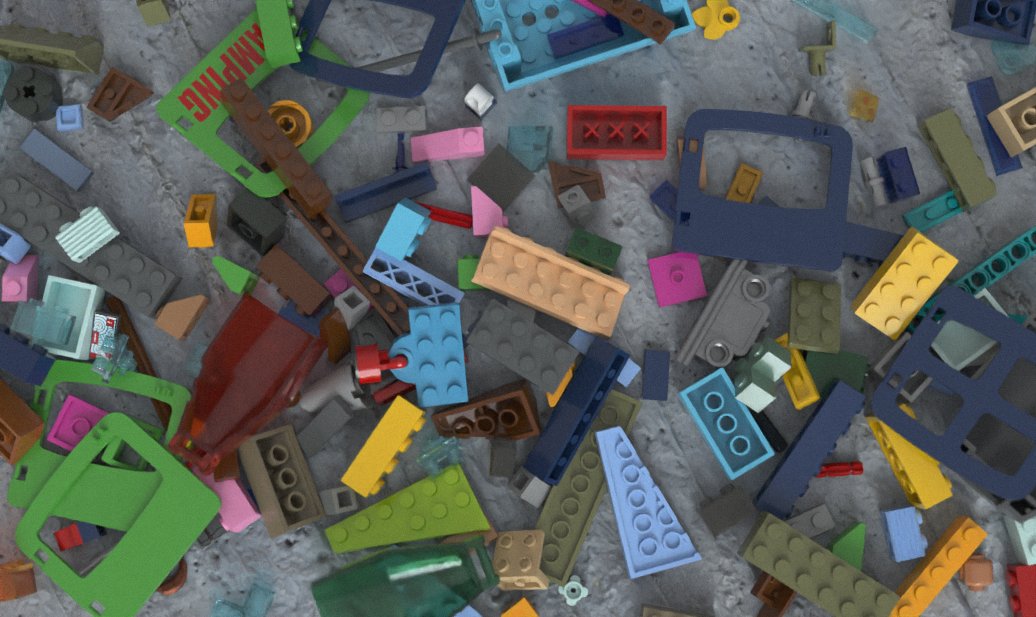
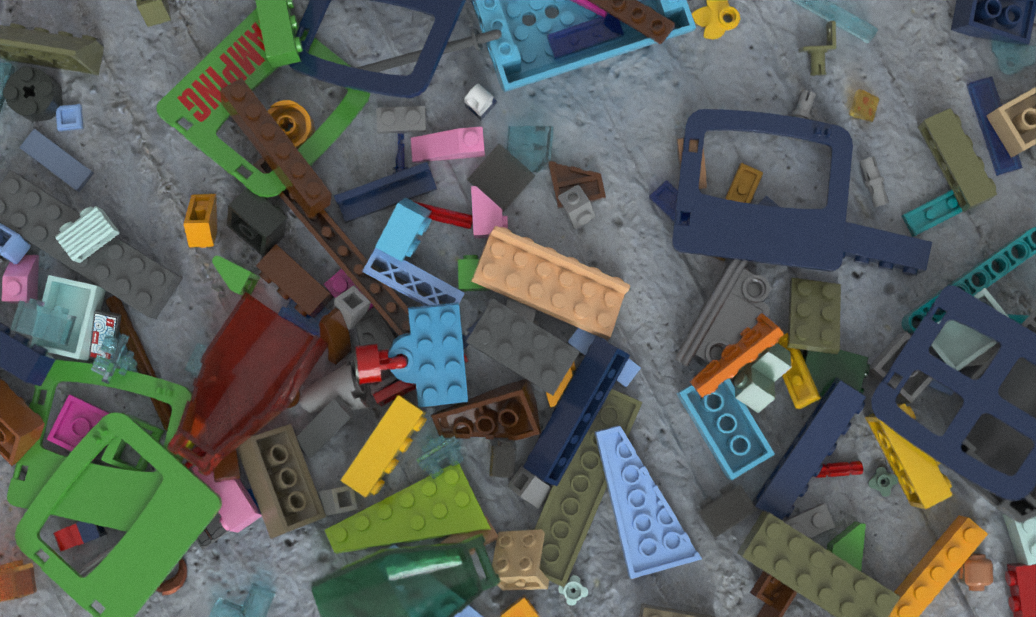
(117, 95): reddish brown wing -> none
(181, 316): medium nougat slope -> none
(593, 250): dark green panel -> none
(616, 132): red brick -> none
(655, 375): dark blue tile -> none
(676, 278): dark pink plate -> none
(735, 356): none -> orange wing
(769, 430): black axle -> none
(875, 481): none -> sand green plate
(898, 175): clear blue brick -> none
(903, 283): yellow brick -> none
(903, 533): light blue brick -> none

